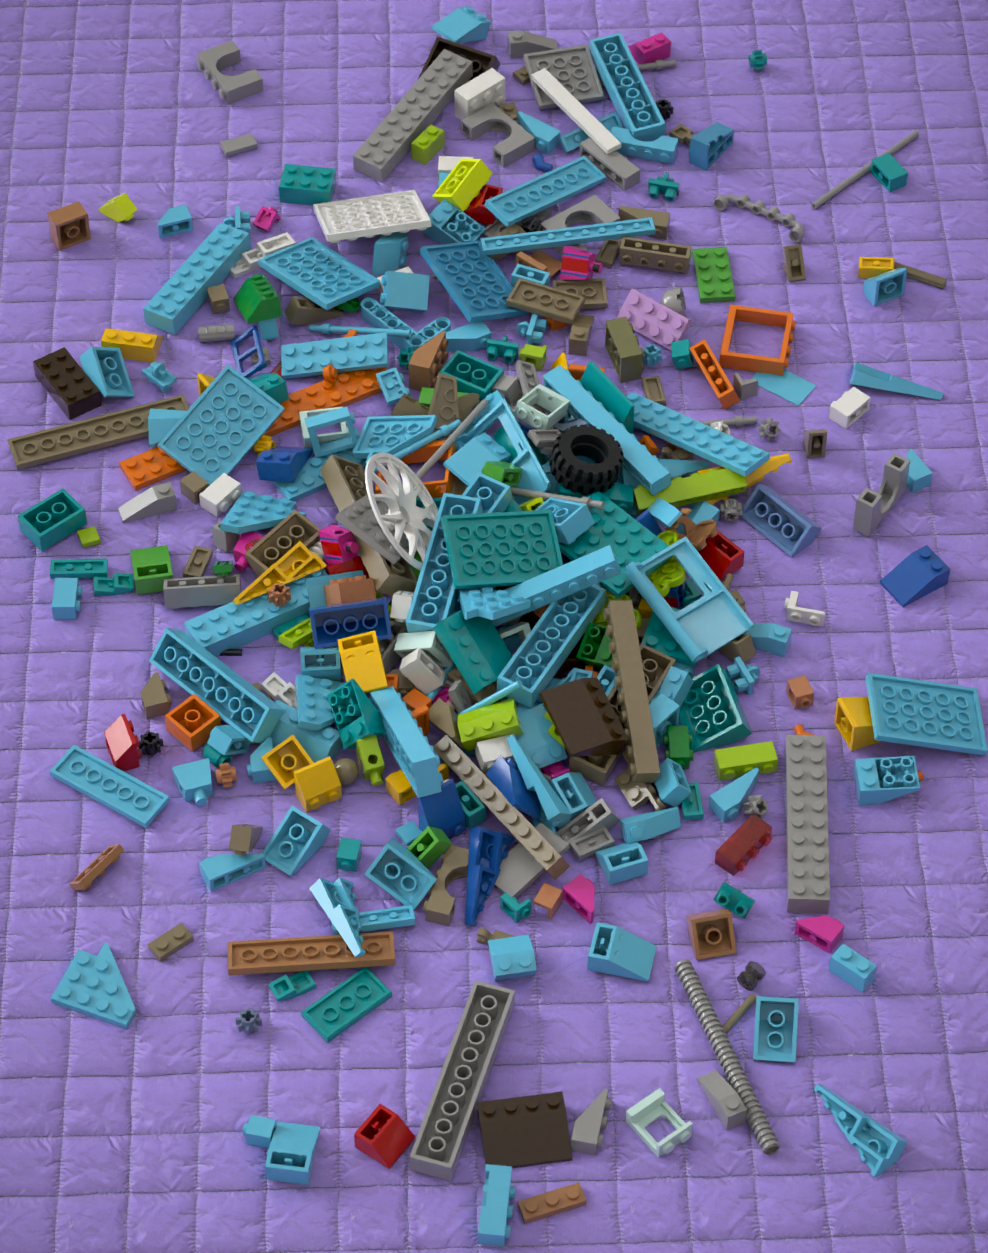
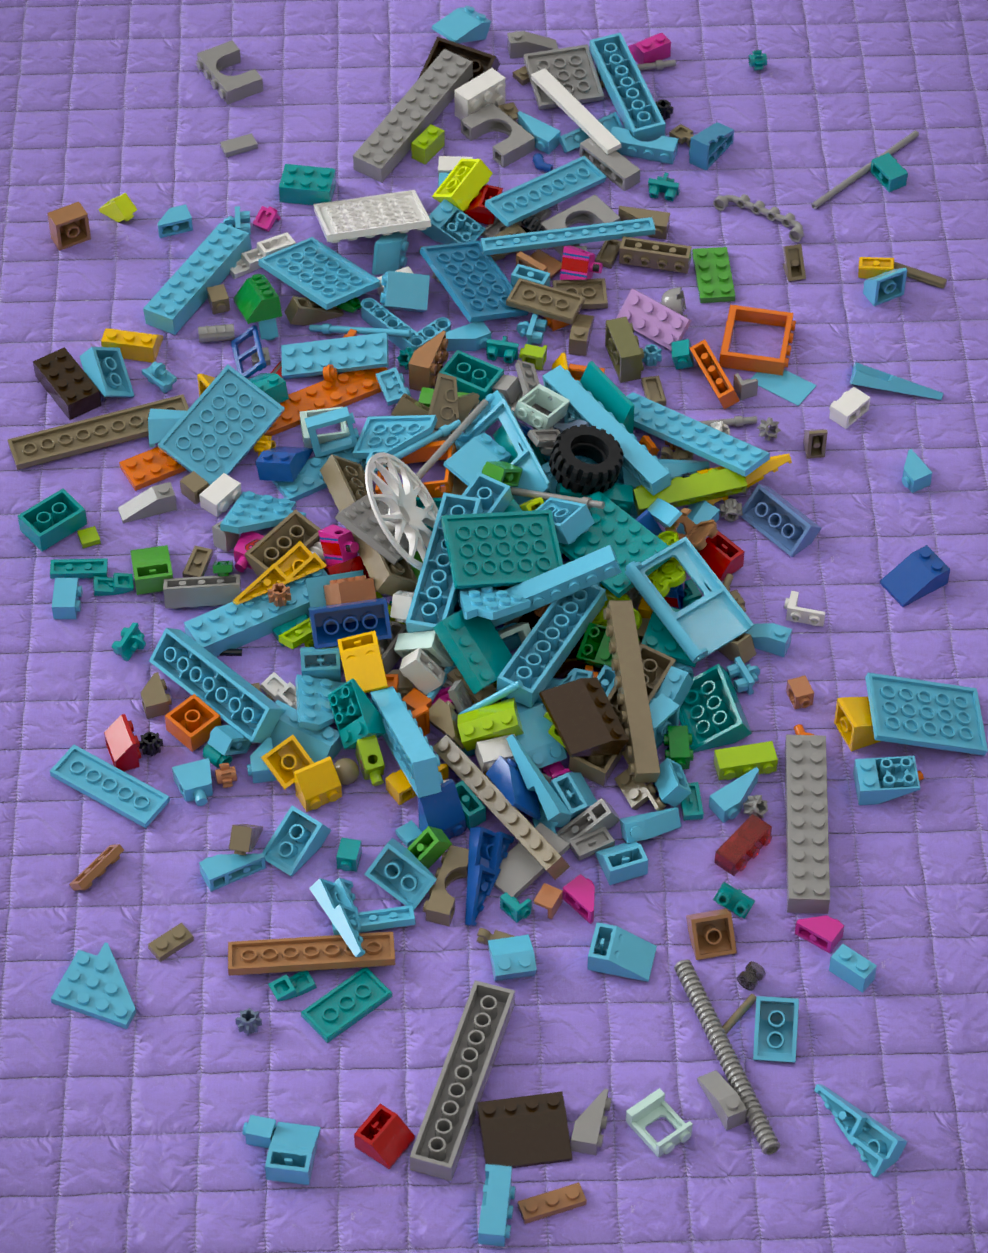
(131, 640): none -> teal hips
(874, 506): light grey arch -> none

